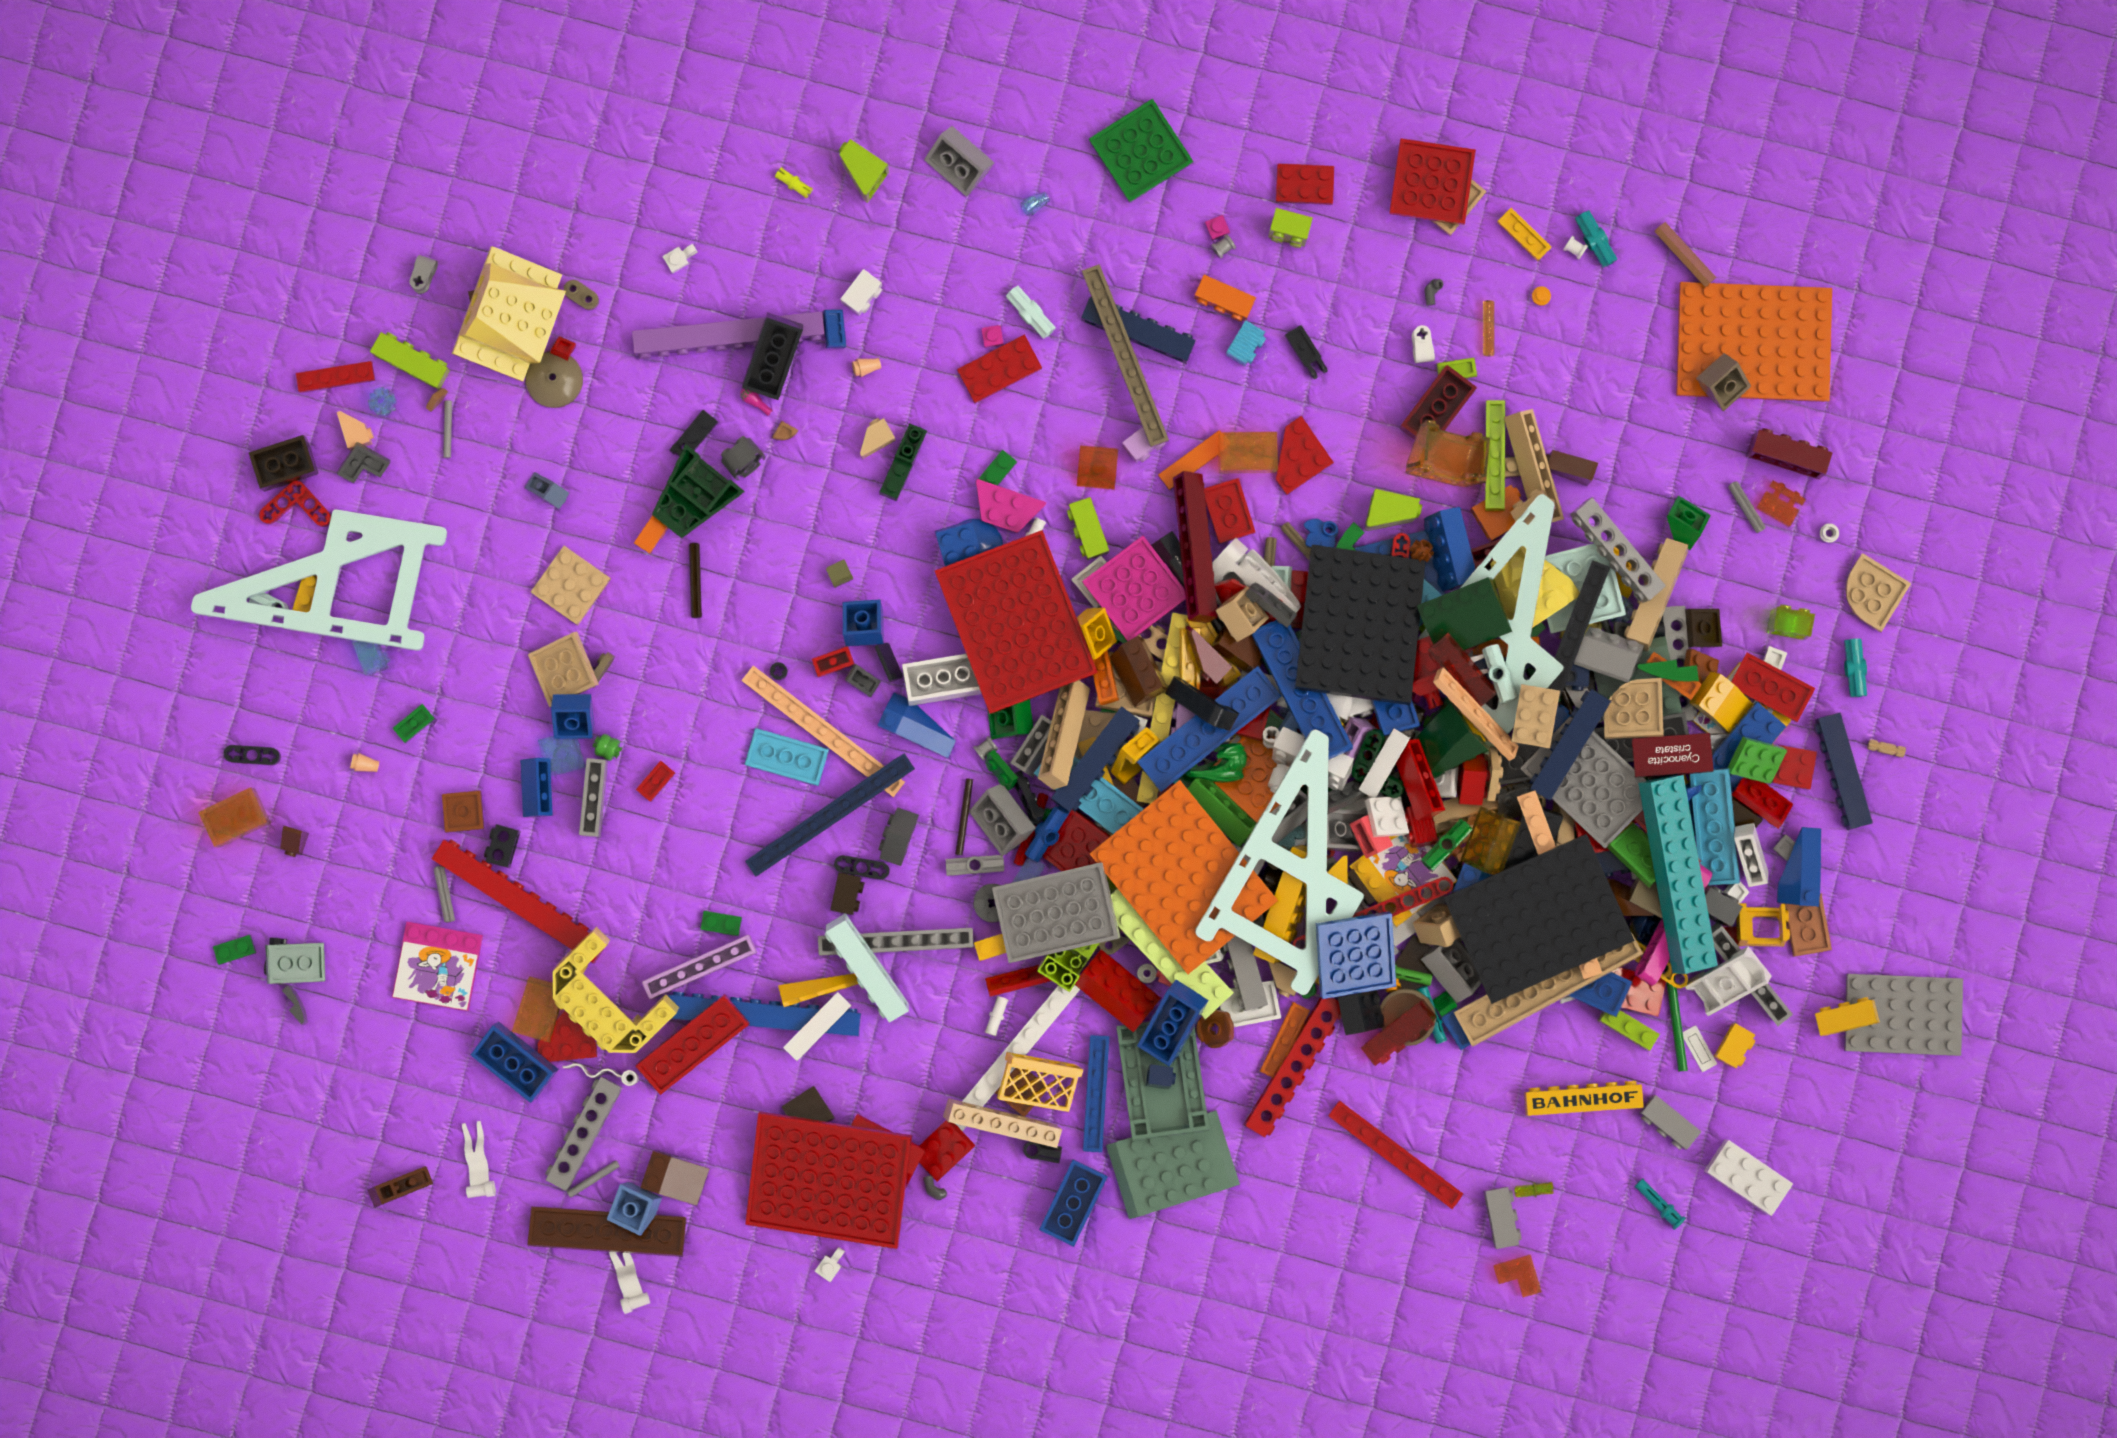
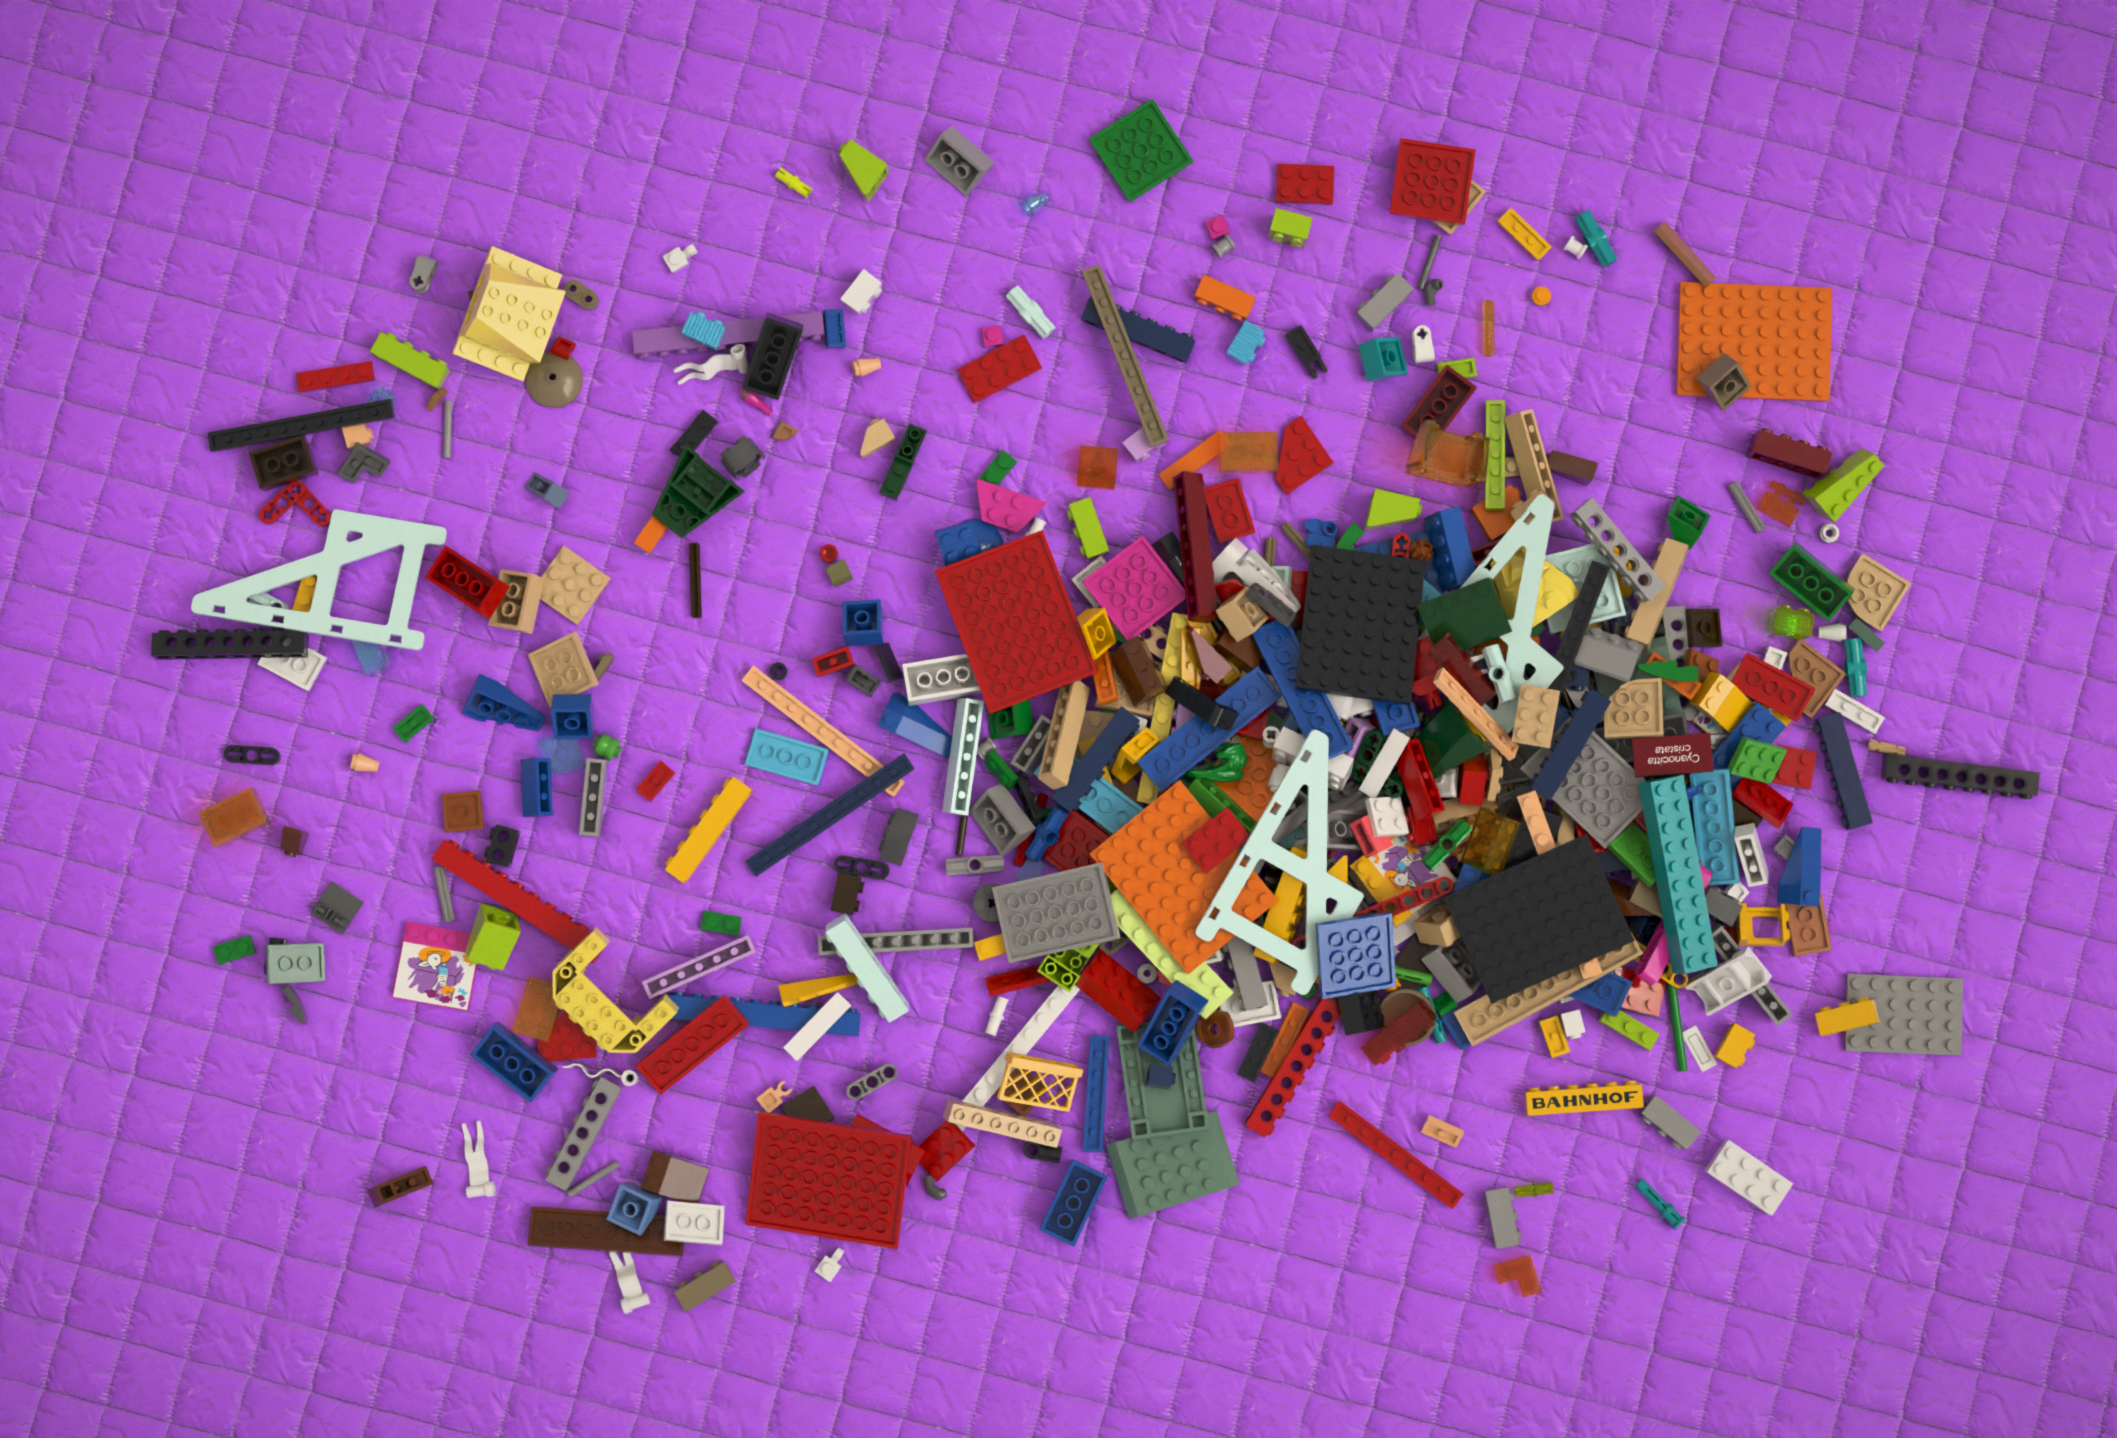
(161, 651): none -> black brick
(299, 670): none -> white plate
(301, 425): none -> black plate
(336, 907): none -> dark grey hinge
(467, 582): none -> red brick
(492, 937): none -> lime slope
(495, 702): none -> blue wedge
(520, 604): none -> tan brick
(694, 1223): none -> white plate
(703, 330): none -> medium azure brick
(704, 1285): none -> dark tan brick
(708, 830): none -> yellow brick
(717, 363): none -> white flag
(771, 1098): none -> light nougat plate
(828, 553): none -> red tile
(862, 1082): none -> light grey beam
(962, 756): none -> light aqua brick
(1216, 840): none -> red plate
(1257, 1052): none -> black plate
(1382, 359): none -> teal slope
(1384, 301): none -> light grey brick
(1429, 262): none -> dark grey bar
(1442, 1131): none -> light nougat plate
(1554, 1036): none -> yellow plate
(1572, 1024): none -> white brick
(1811, 581): none -> green brick
(1816, 671): none -> medium nougat plate
(1833, 632): none -> white cone
(1843, 485): none -> lime wedge
(1854, 711): none -> white plate
(1866, 634): none -> sand green slope
(2028, 779): none -> black brick

